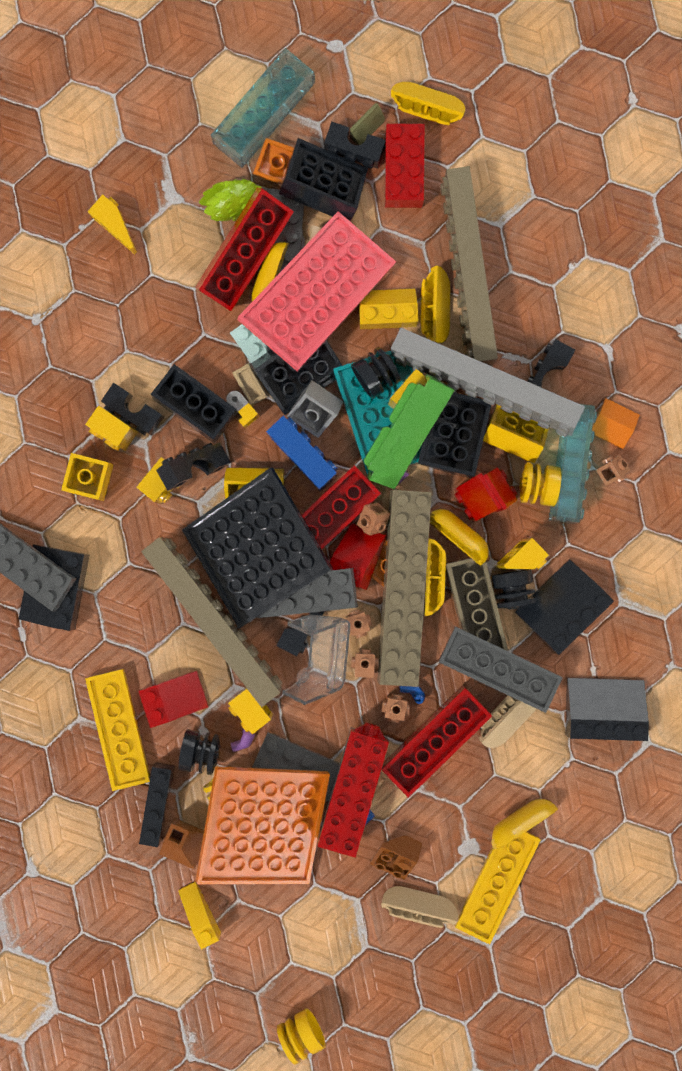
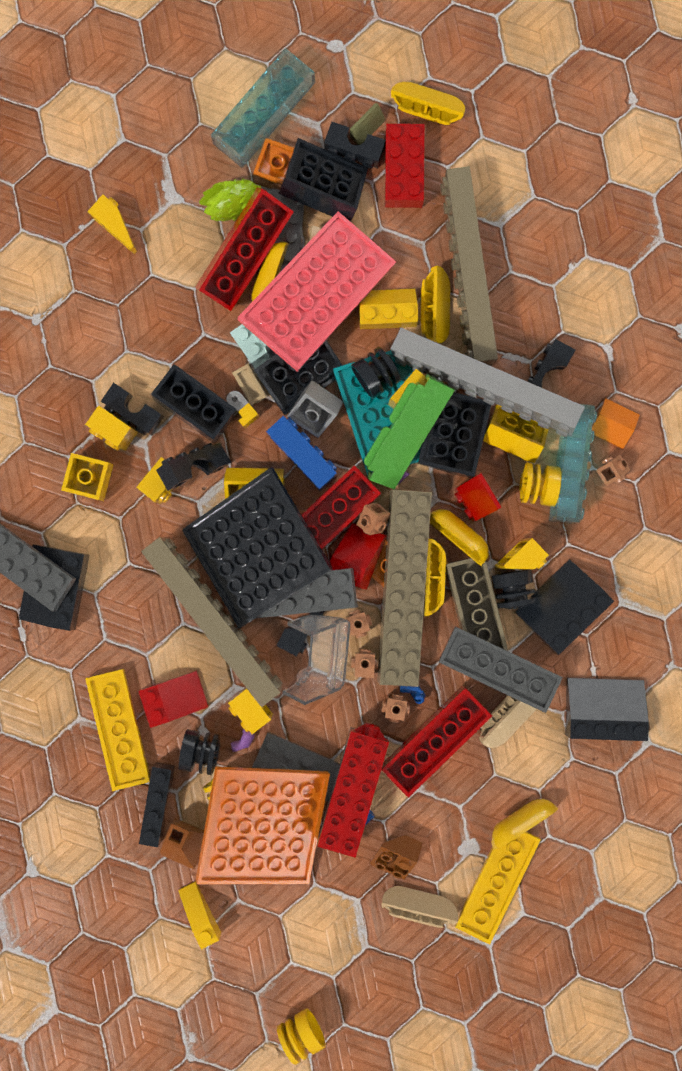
(503, 492): red slope -> none

